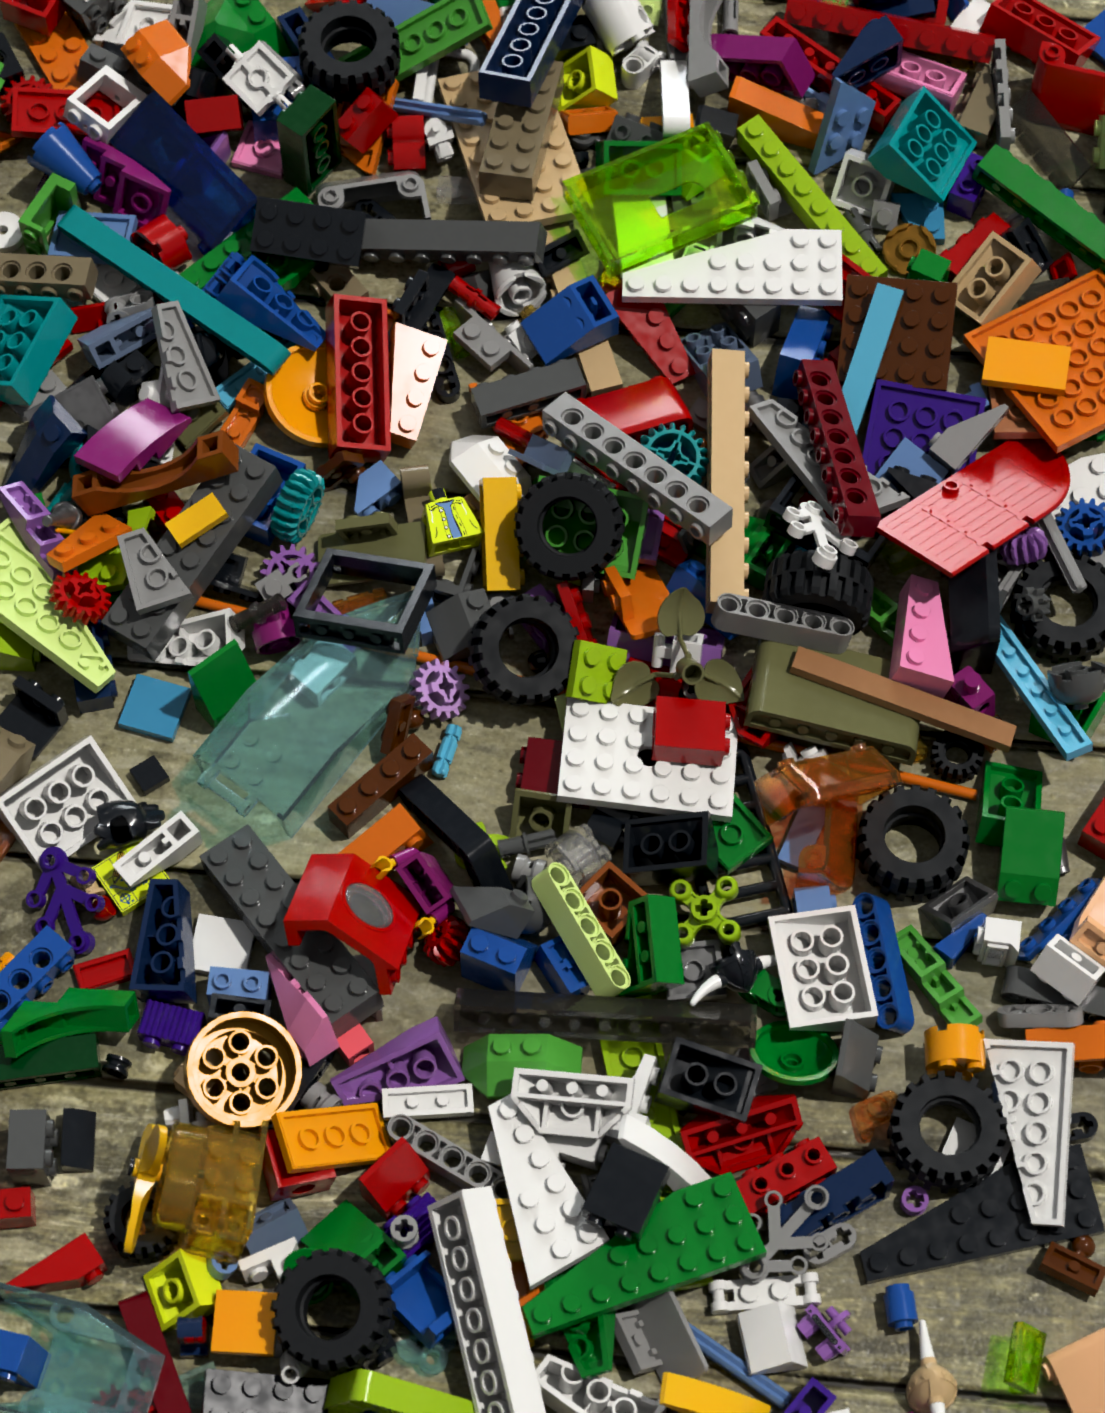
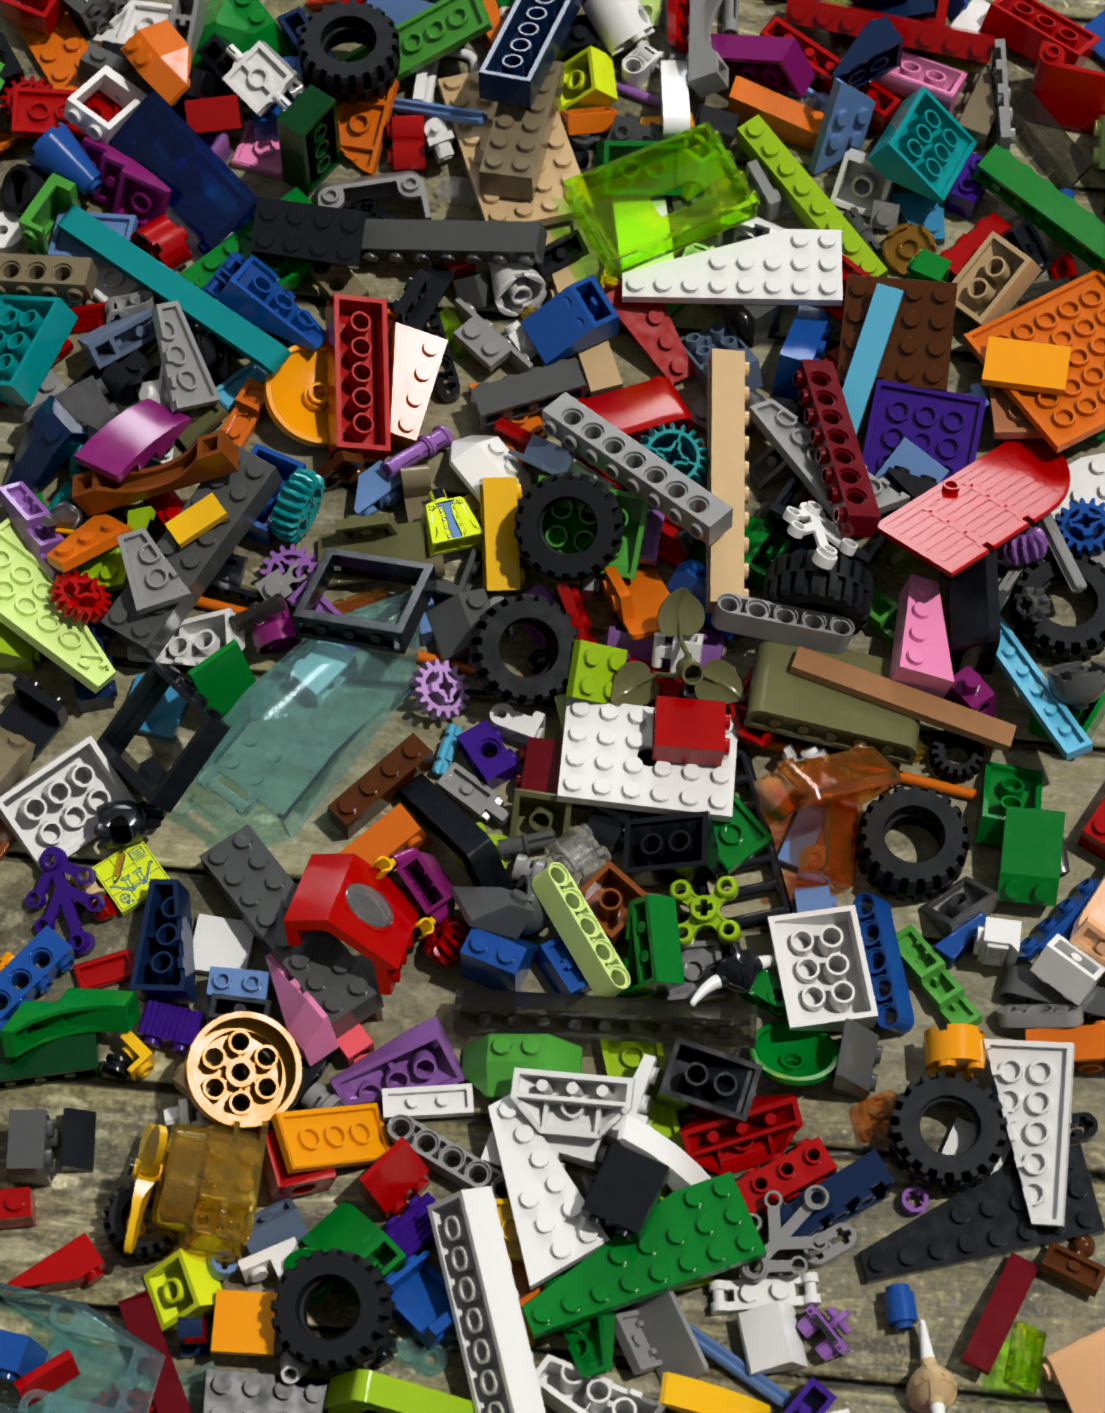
(13, 185): none -> black tyre
(48, 1375): none -> red tile
(133, 715): none -> black window
(136, 1049): none -> yellow bracket
(159, 850): white slope -> none
(366, 120): red brick -> none
(396, 1228): light grey bush -> none
(400, 718): reddish brown plate -> none
(424, 447): none -> medium lavender pin
(473, 795): none -> light grey hinge
(474, 298): red pin -> none
(482, 739): none -> dark purple brick
(515, 724): none -> white leg
(638, 94): none -> medium lavender bar
(962, 439): light grey slope -> none
(999, 1314): none -> dark red slope

